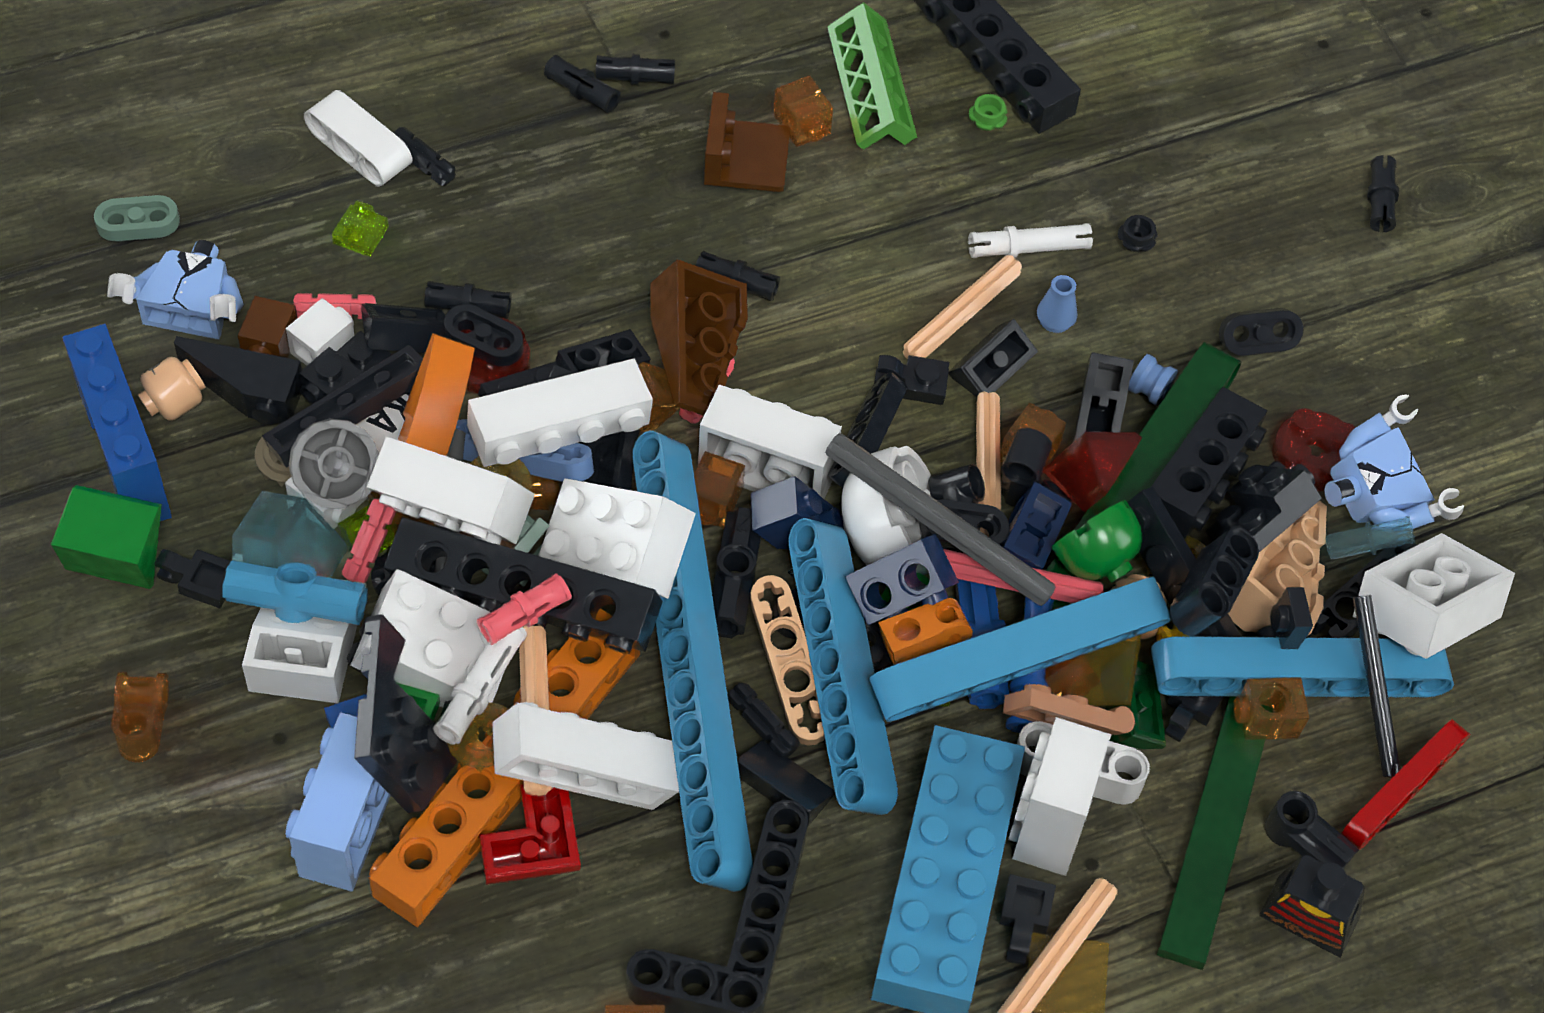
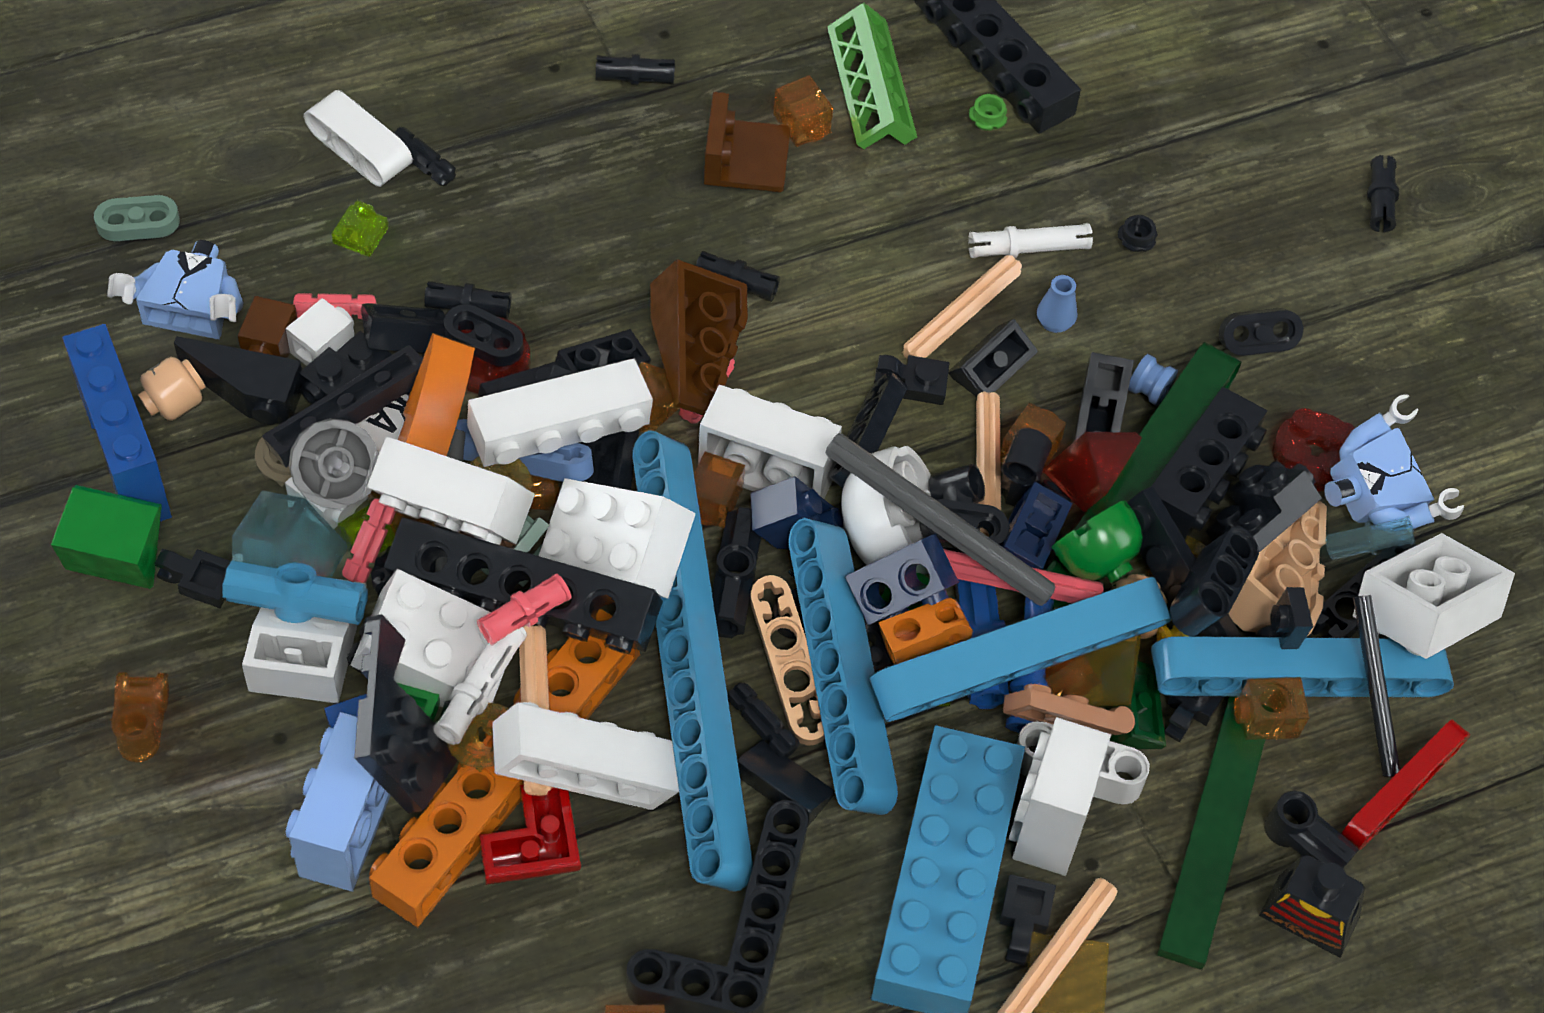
(582, 83): black pin -> none

